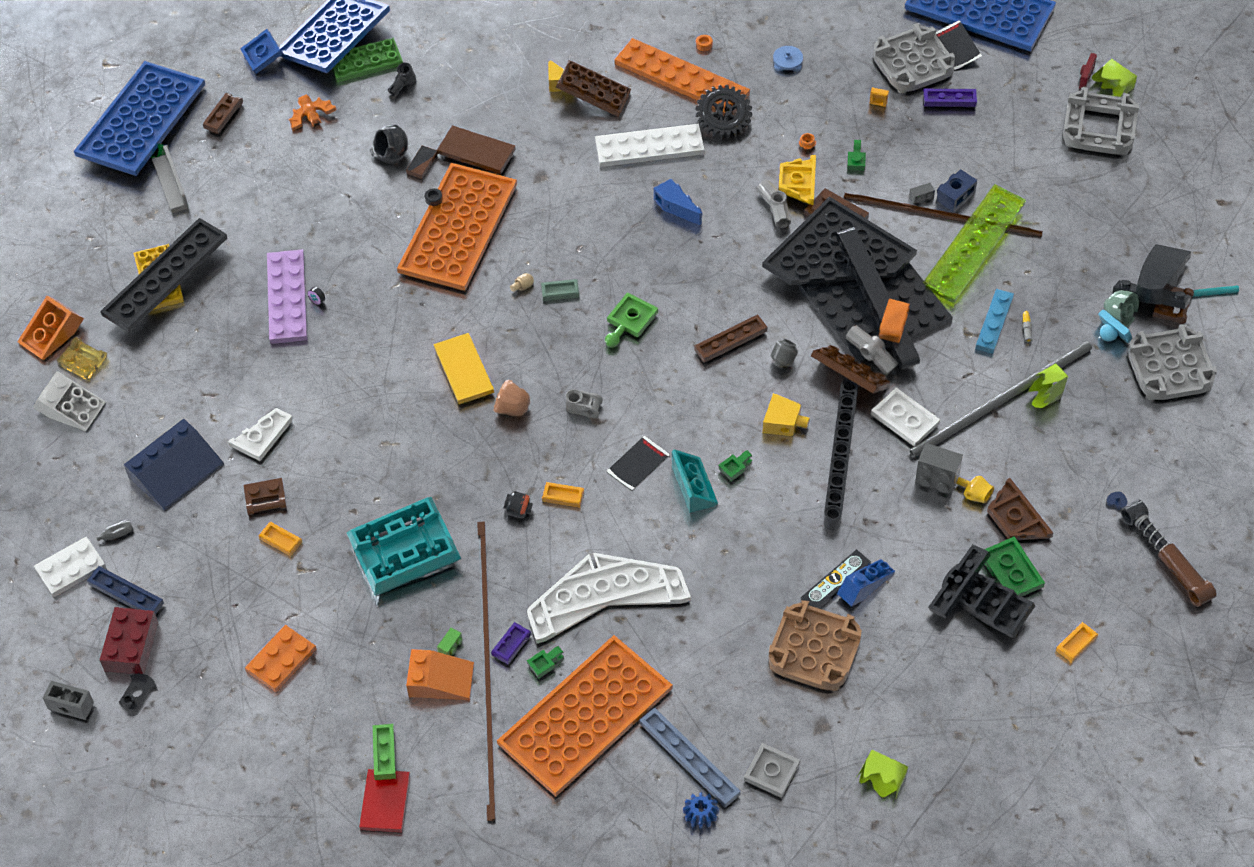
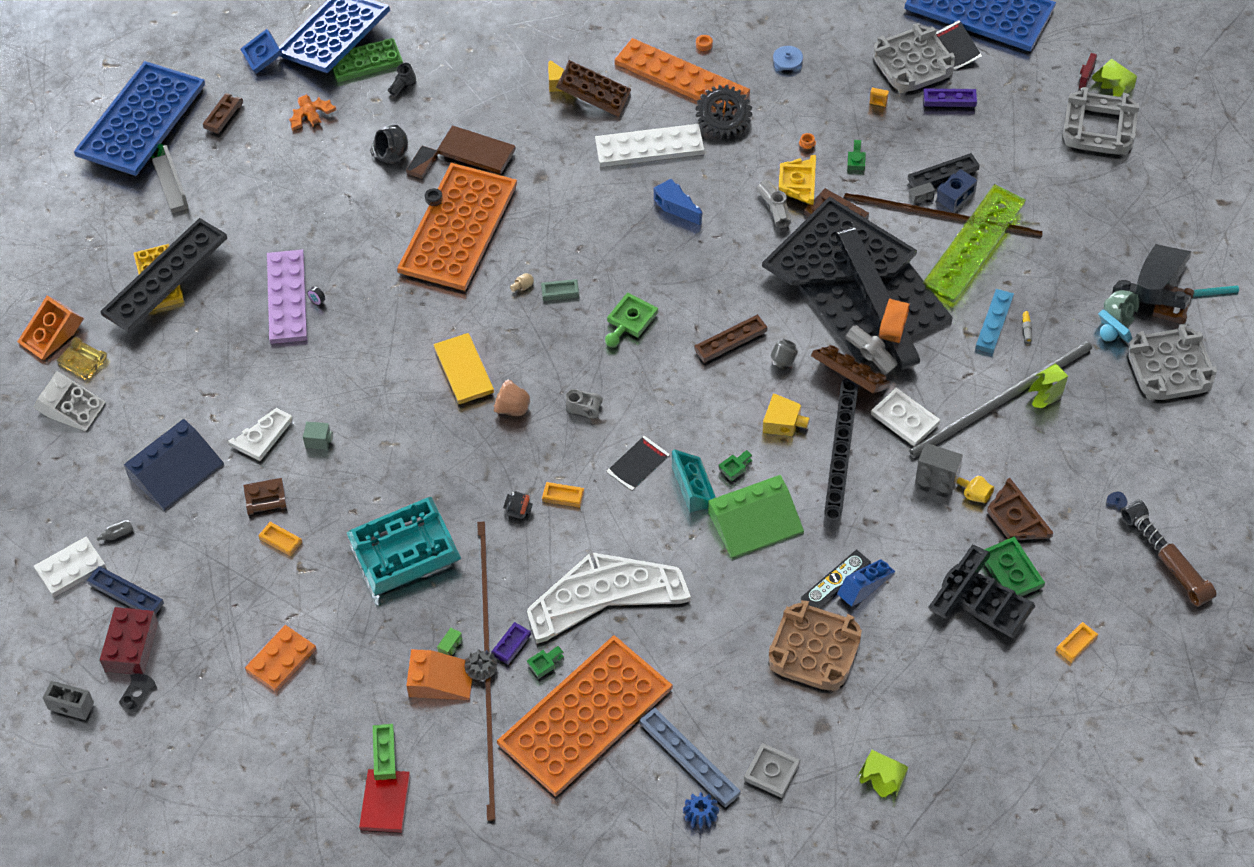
(317, 435): none -> sand green brick
(489, 666): none -> dark grey gear
(755, 516): none -> bright green slope
(941, 172): none -> black plate

